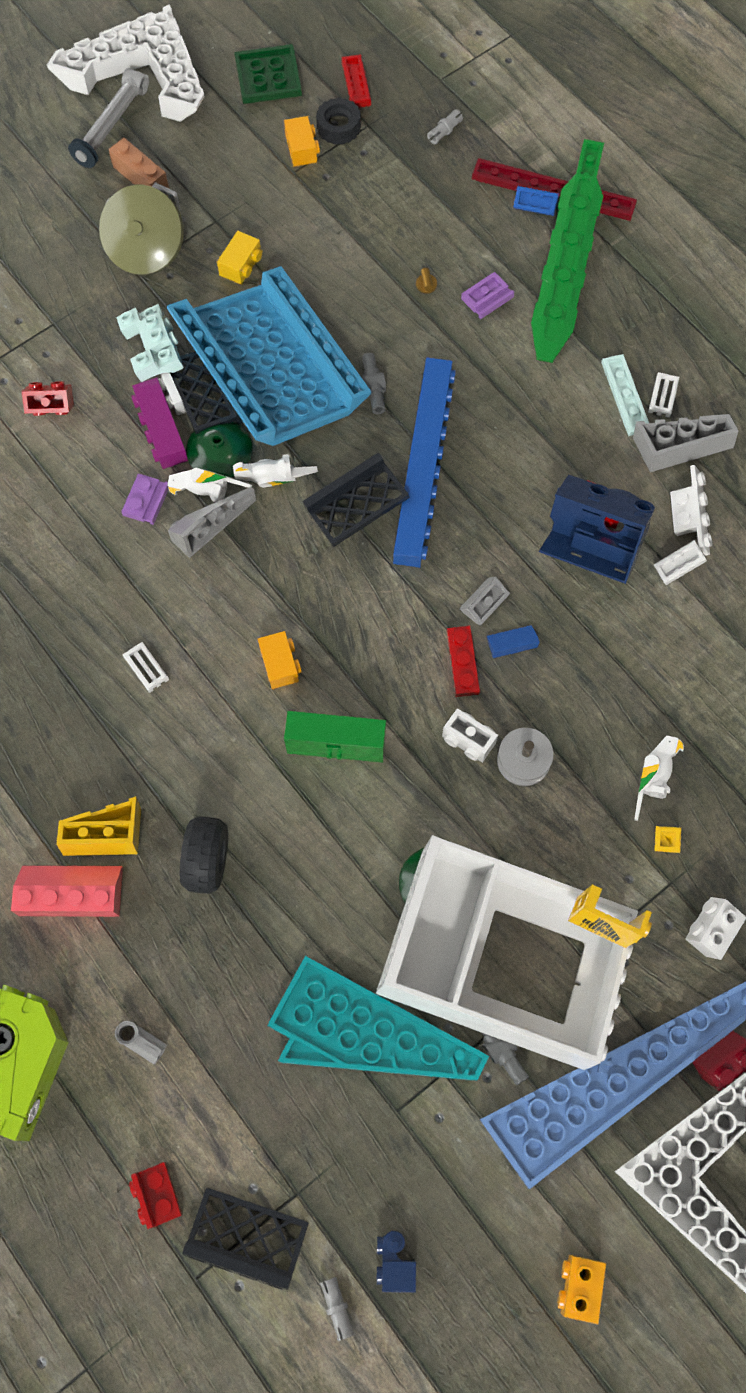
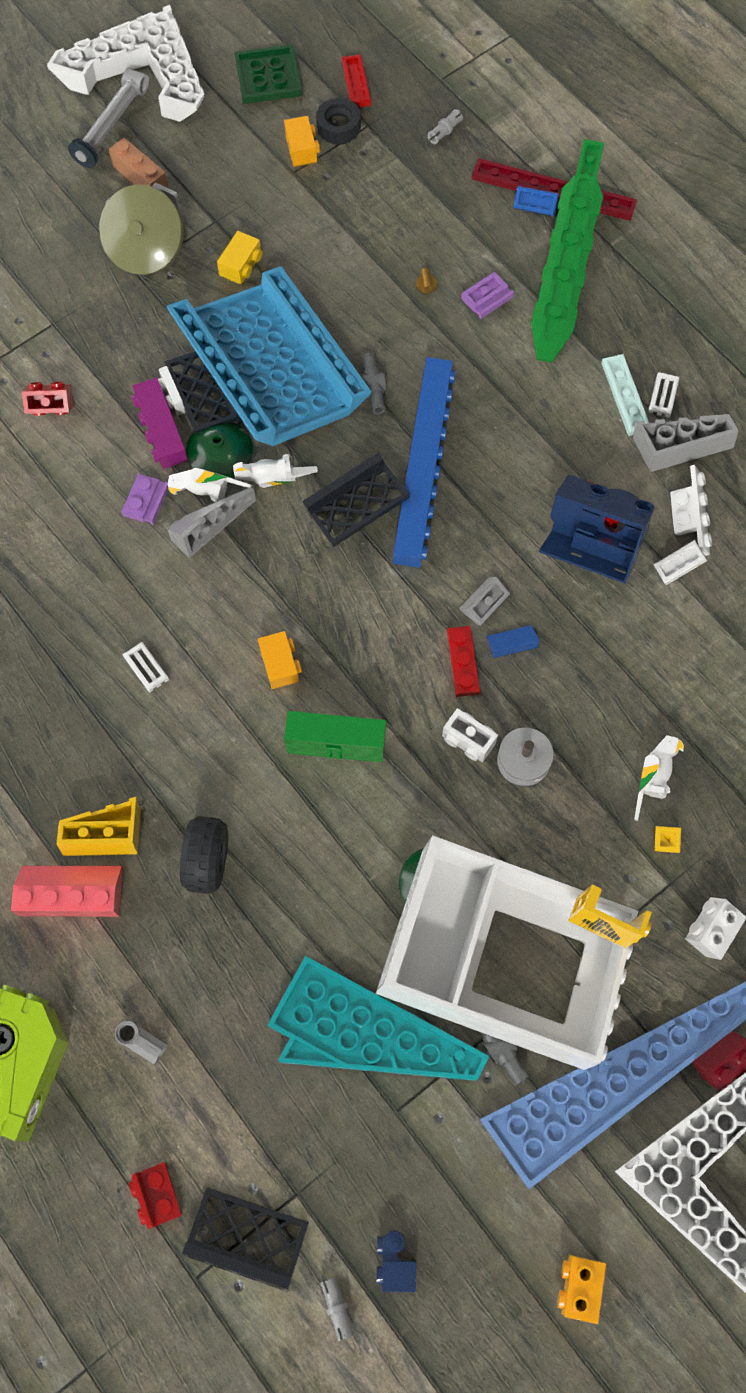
(158, 340): light aqua bracket -> none

